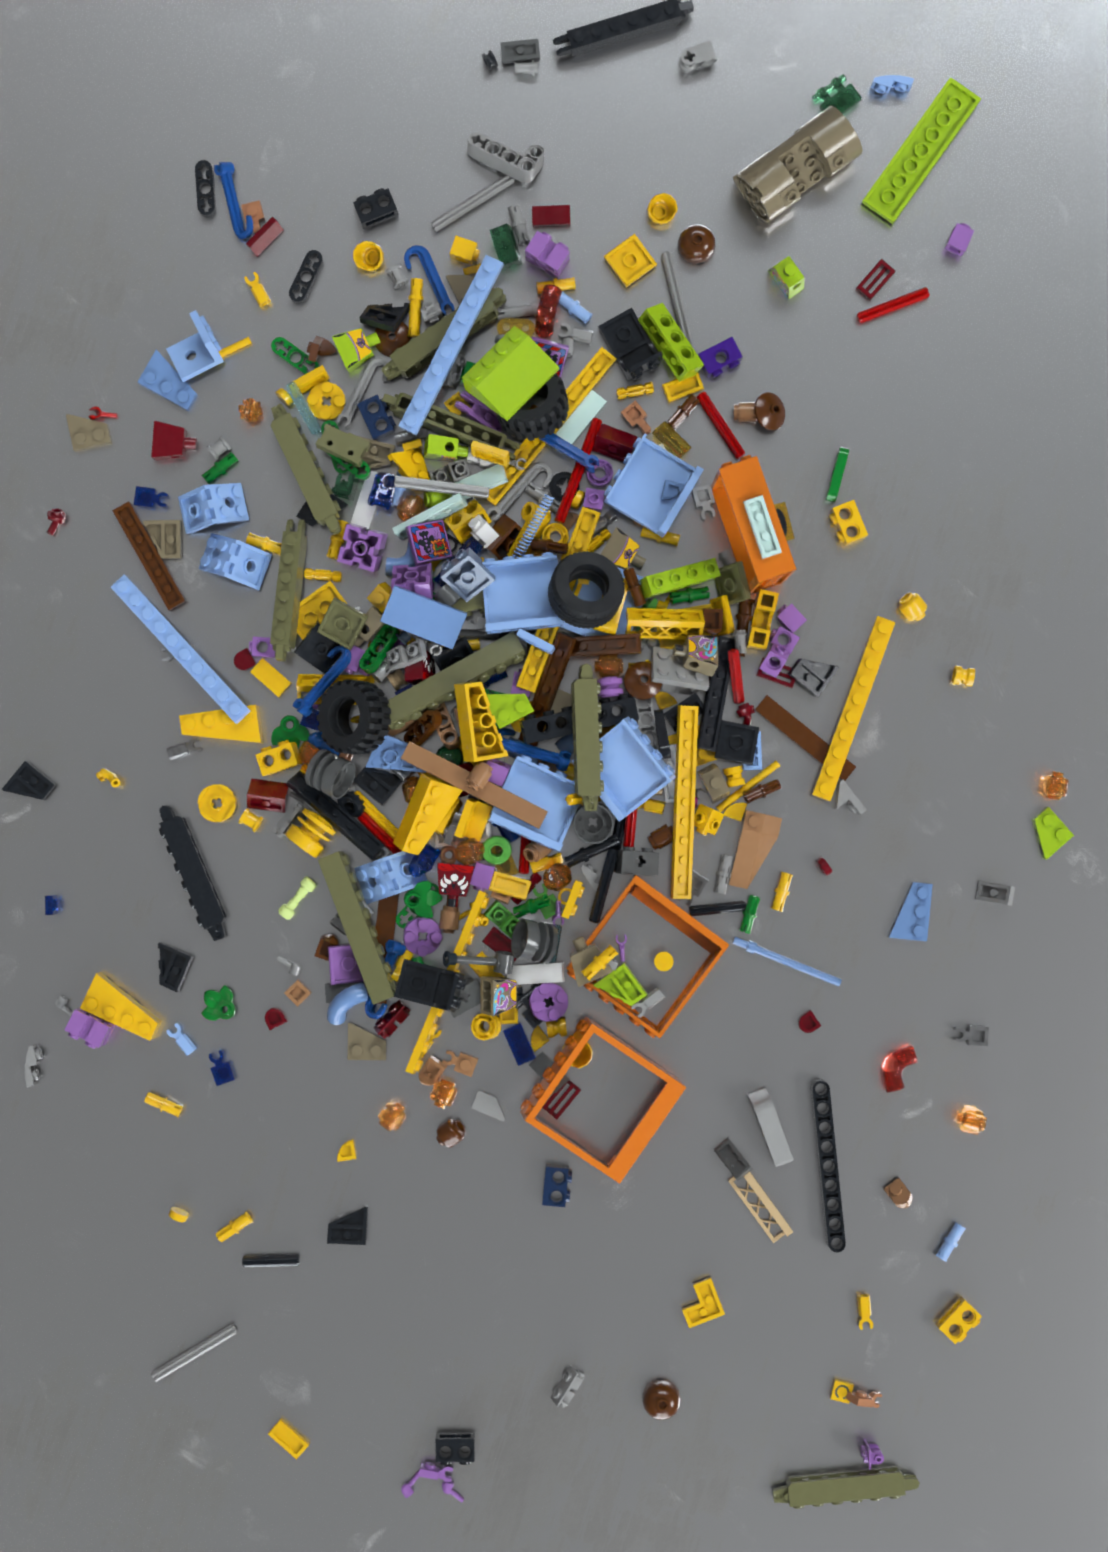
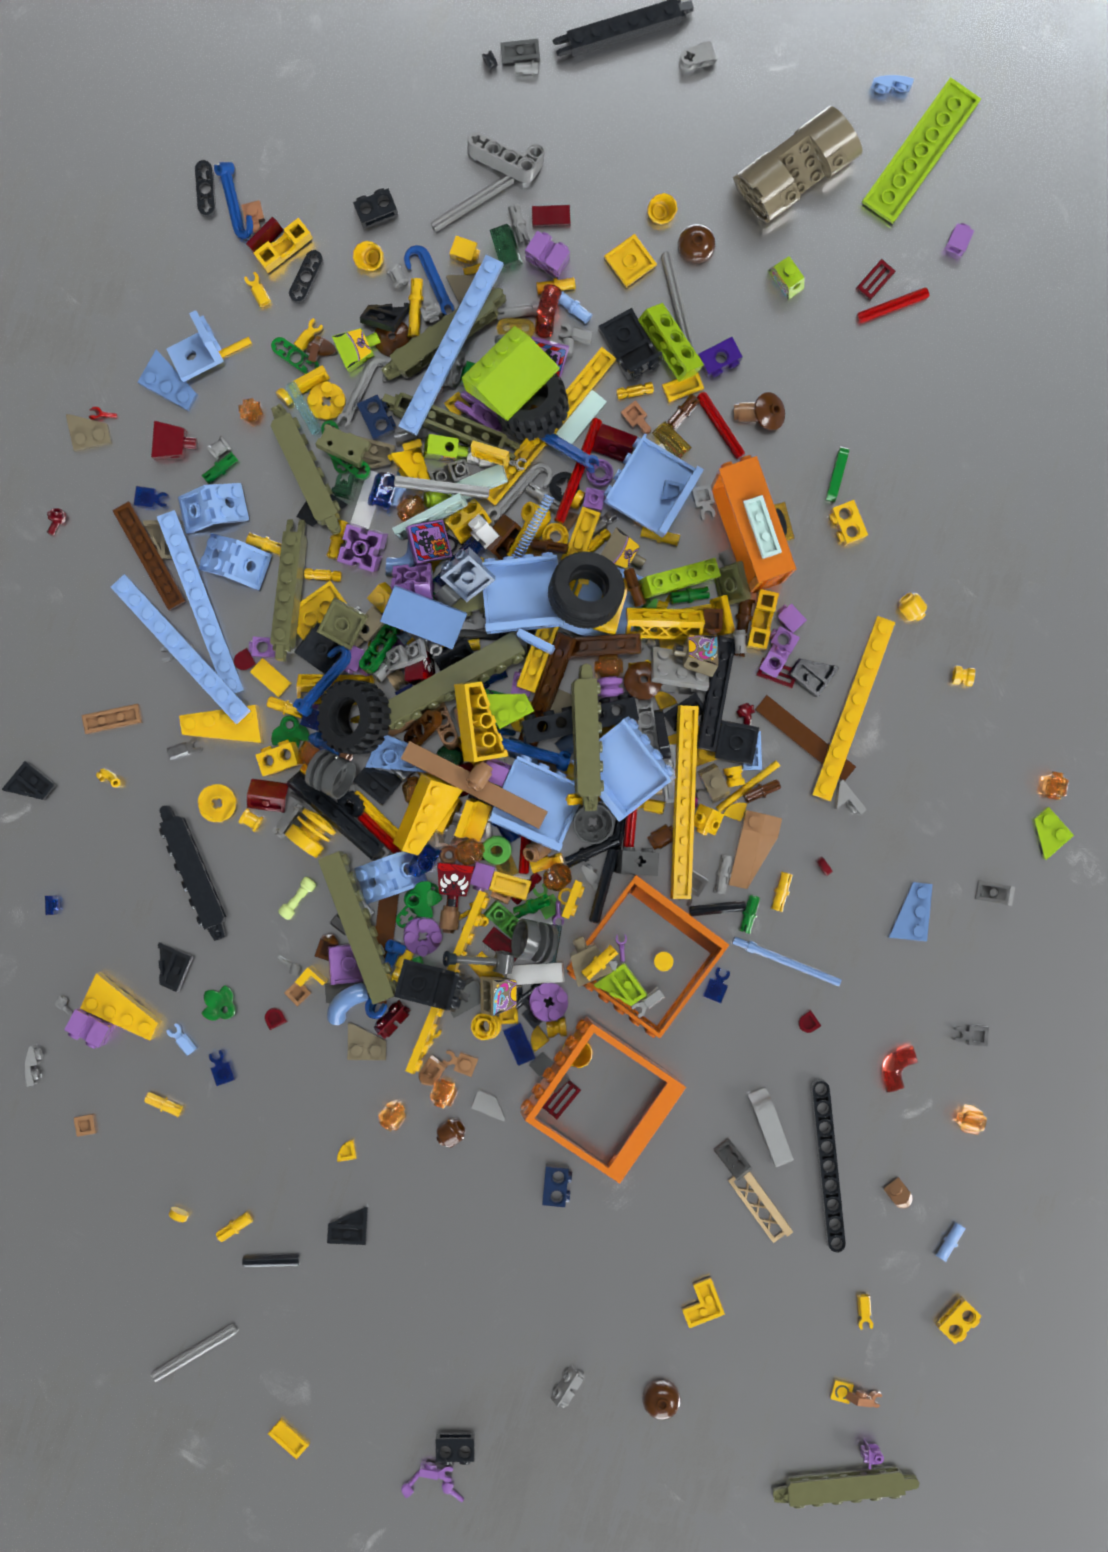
(85, 1125): none -> medium nougat tile
(111, 718): none -> medium nougat tile
(199, 600): none -> light blue plate
(273, 254): none -> yellow arch
(283, 706): none -> yellow axle
(307, 335): none -> yellow bar
(310, 972): none -> yellow panel
(716, 988): none -> clear blue plate
(736, 676): red axle -> none
(843, 100): clear green plate -> none

